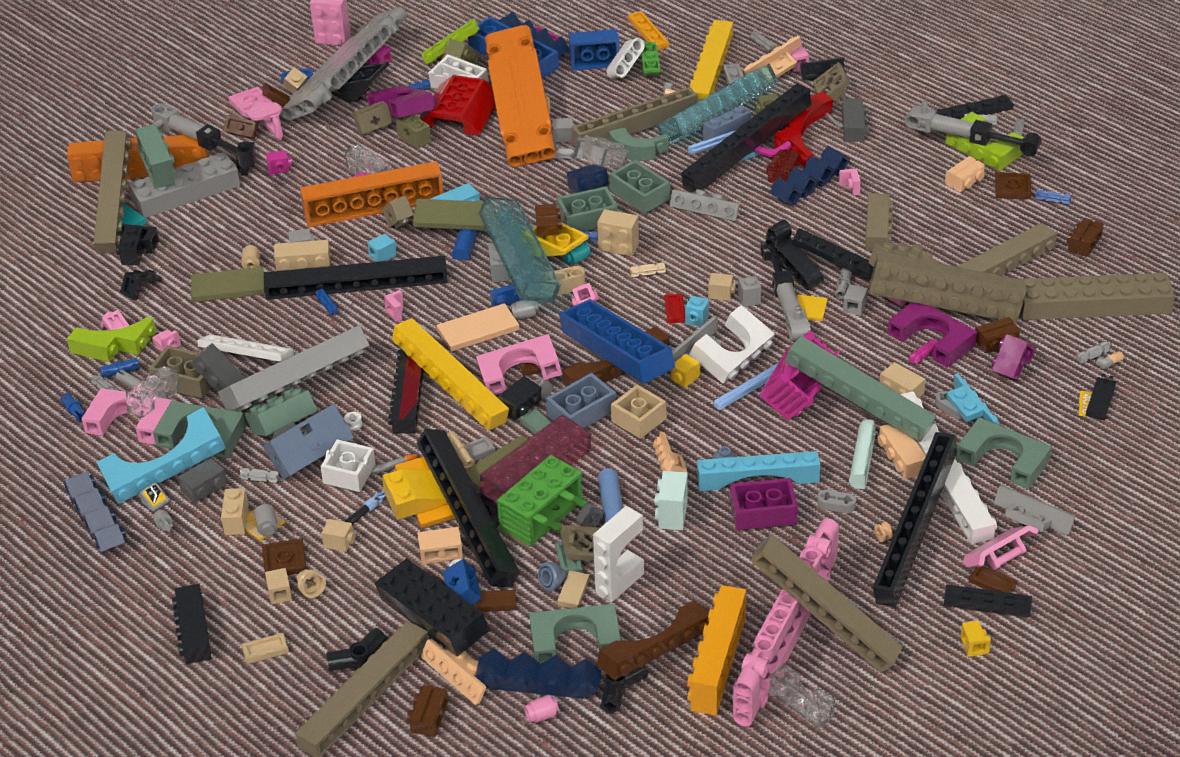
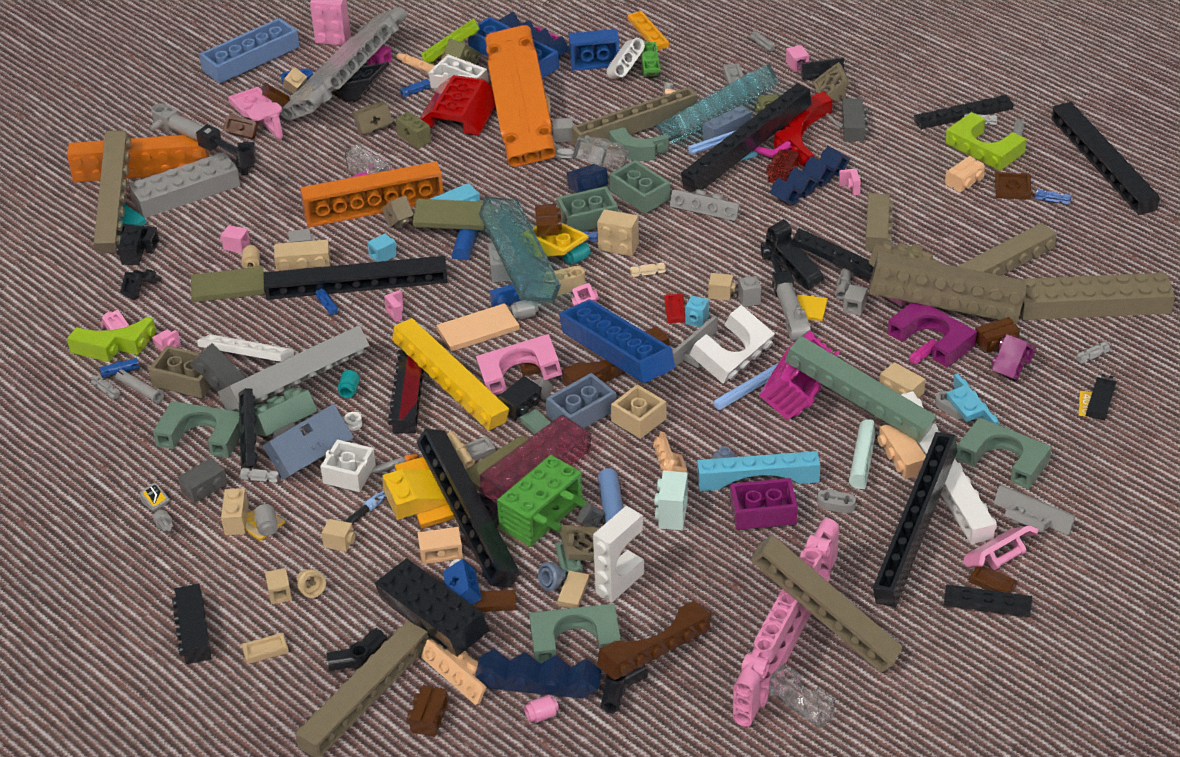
(73, 406): blue pin -> none
(91, 510): brick -> none
(111, 404): bright pink arch -> none
(142, 396): clear arch -> none
(155, 156): sand green brick -> none
(198, 444): medium azure arch -> none
(235, 238): none -> bright pink brick
(246, 423): none -> black plate
(249, 50): none -> medium blue brick
(278, 162): dark pink brick -> none
(285, 554): reddish brown tile -> none
(348, 383): none -> teal brick
(403, 100): magenta arch -> none
(420, 64): none -> light nougat piece
(685, 371): yellow brick -> none
(712, 58): yellow brick -> none
(717, 650): light orange brick -> none
(779, 58): light nougat bracket -> none
(883, 532): light nougat bush -> none
(974, 639): yellow brick -> none
(978, 132): piece -> none
(1085, 237): reddish brown brick -> none
(1105, 158): none -> black brick
(1110, 360): light grey arm -> none

